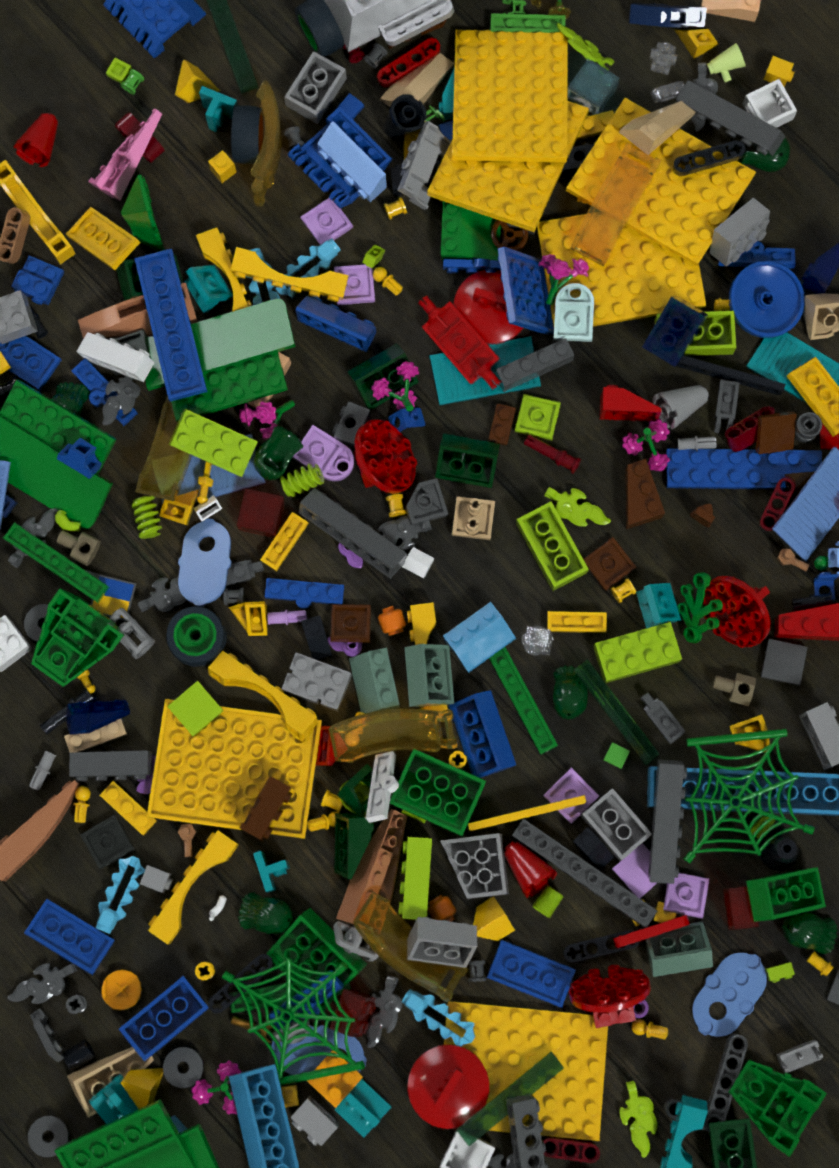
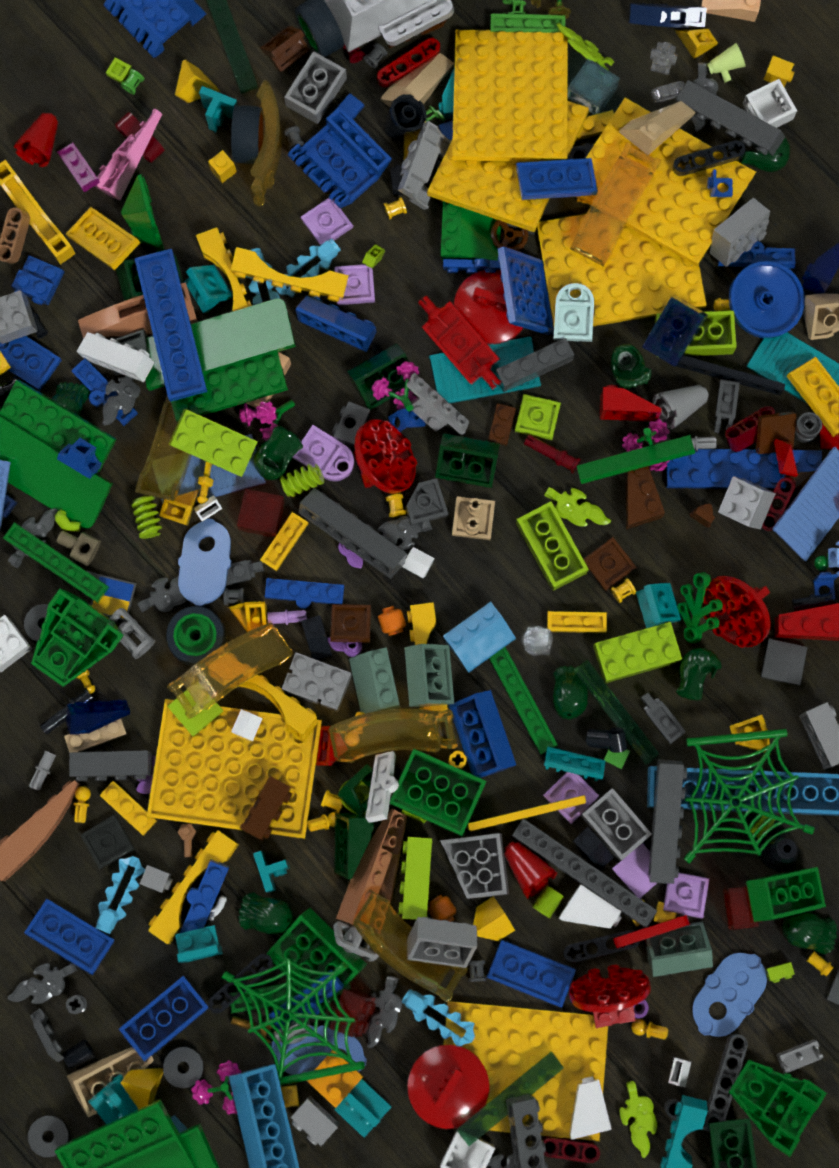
(78, 167): none -> magenta tile
(121, 990): light orange tile -> none
(198, 944): none -> teal bracket
(198, 972): yellow bush -> none
(204, 896): none -> blue hinge
(230, 667): none -> clear yellow windscreen
(246, 725): none -> white piece
(285, 47): none -> reddish brown bracket
(351, 163): light blue slope -> none
(380, 275): yellow axle -> none
(434, 408): none -> light grey bracket
(556, 178): none -> blue tile
(557, 269): dark pink plant -> none
(574, 763): none -> teal plate
(589, 1110): none -> white slope
(590, 909): none -> white slope
(612, 739): none -> black piece
(631, 370): none -> dark green piece
(636, 459): none -> green tile
(683, 1073): none -> white piece
(693, 671): none -> dark green piece
(712, 183): none -> blue bracket
(731, 686): dark tan piece -> none
(746, 502): none -> light grey brick
(785, 458): none -> red slope
(787, 557): medium nougat piece -> none

